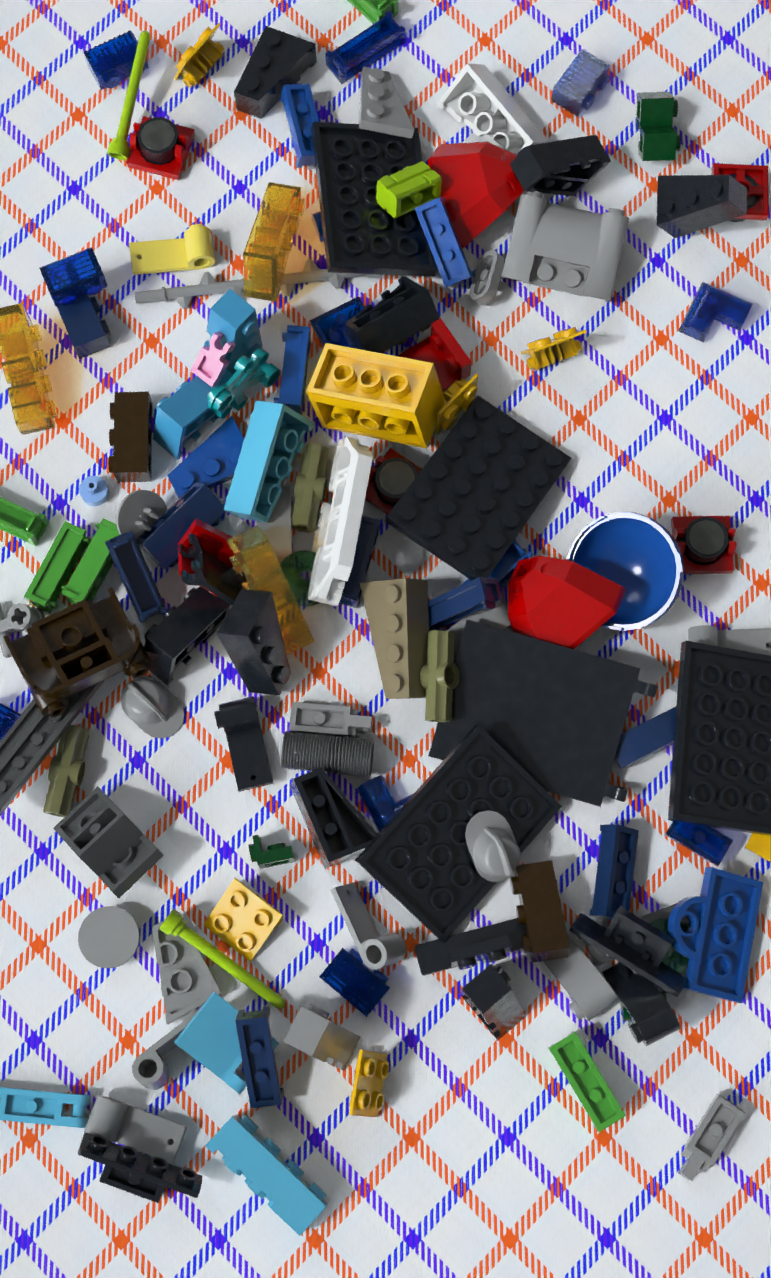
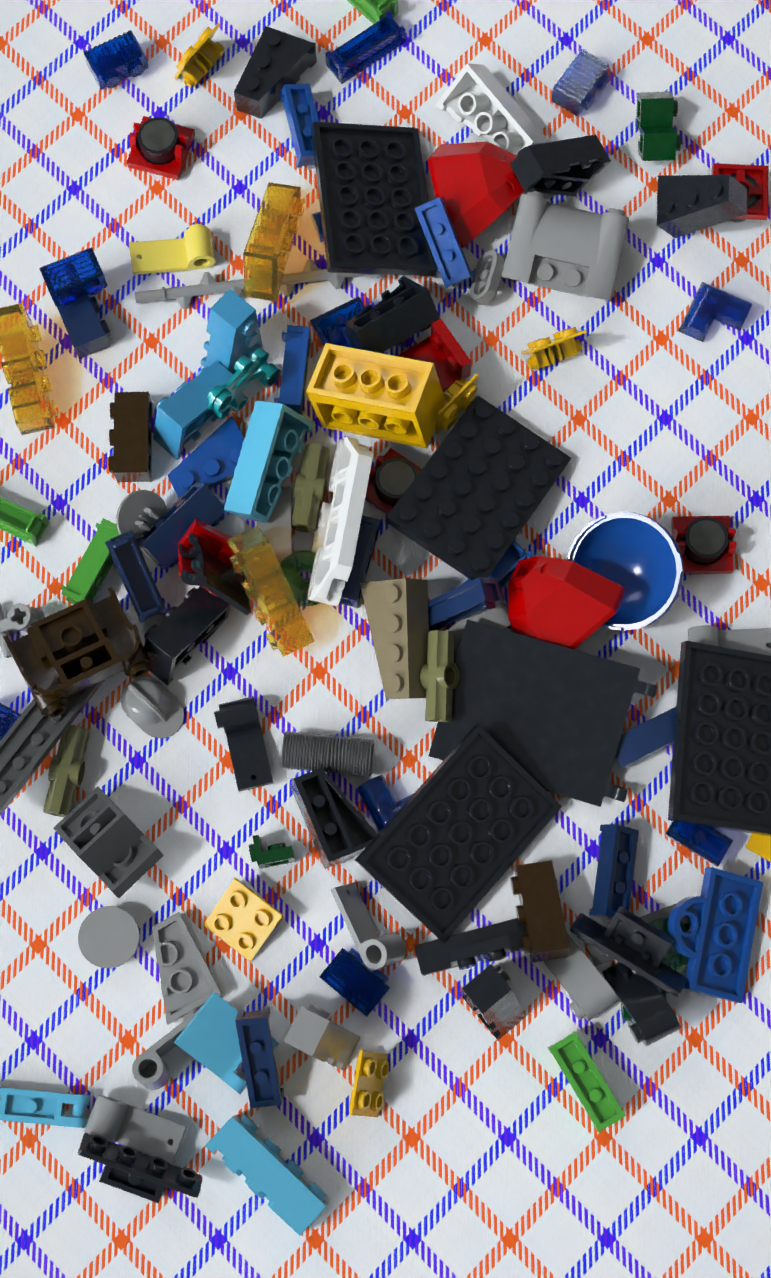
(57, 567): bright green container -> none
(94, 490): light blue tile -> none
(119, 146): lime piece -> none
(176, 926): lime piece -> none
(211, 360): bright pink plate -> none
(256, 642): black wedge -> none
(328, 720): light grey hinge -> none
(381, 105): light grey wing -> none
(408, 189): lime brick -> none
(492, 846): light grey piece -> none
(710, 1136): light grey hinge -> none

